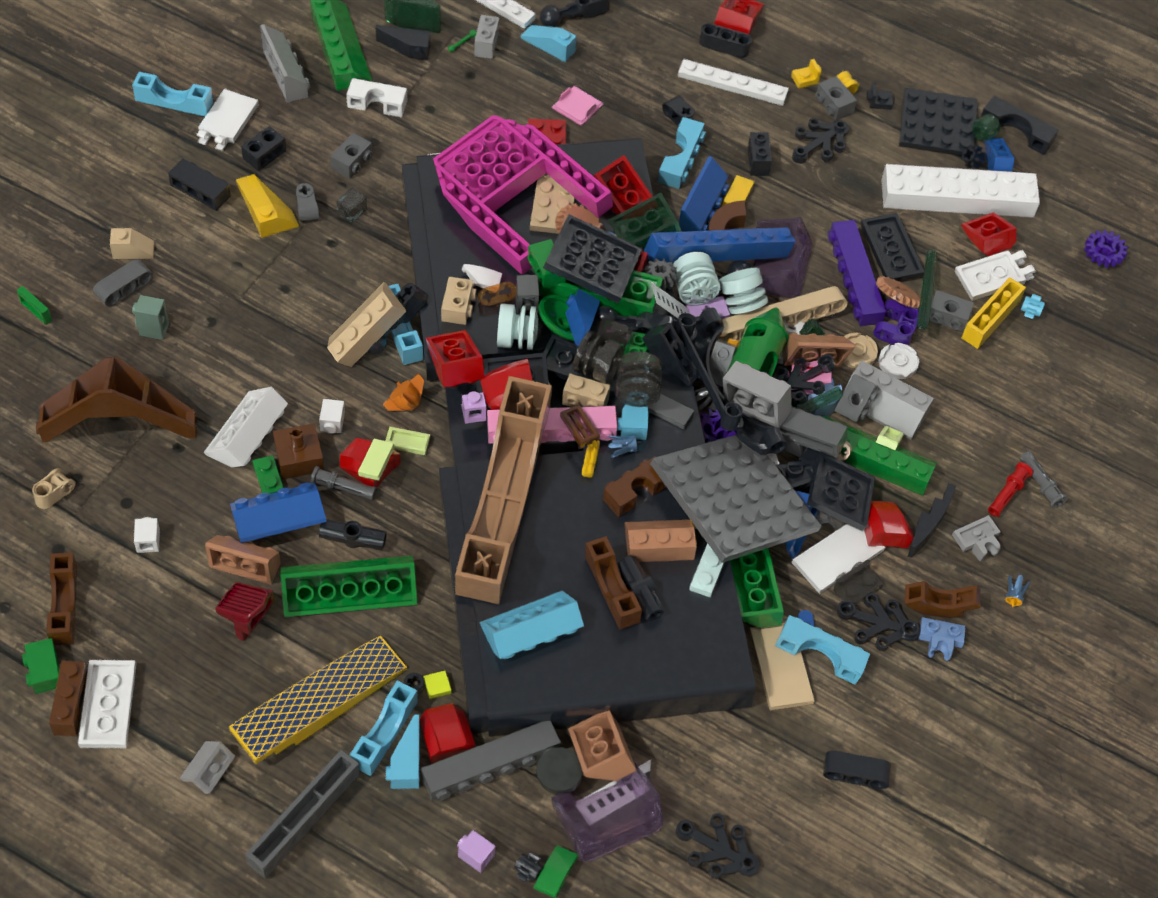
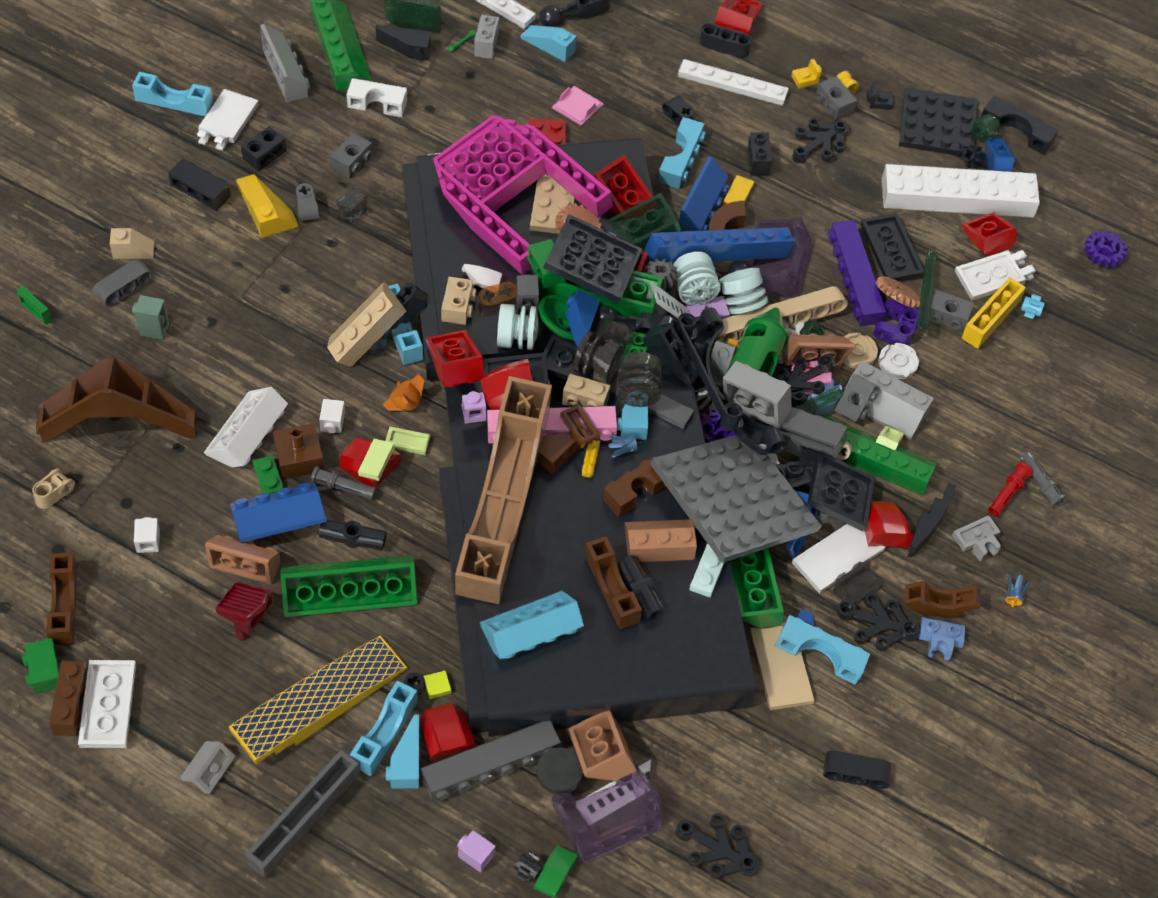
(556, 450): none -> reddish brown slope

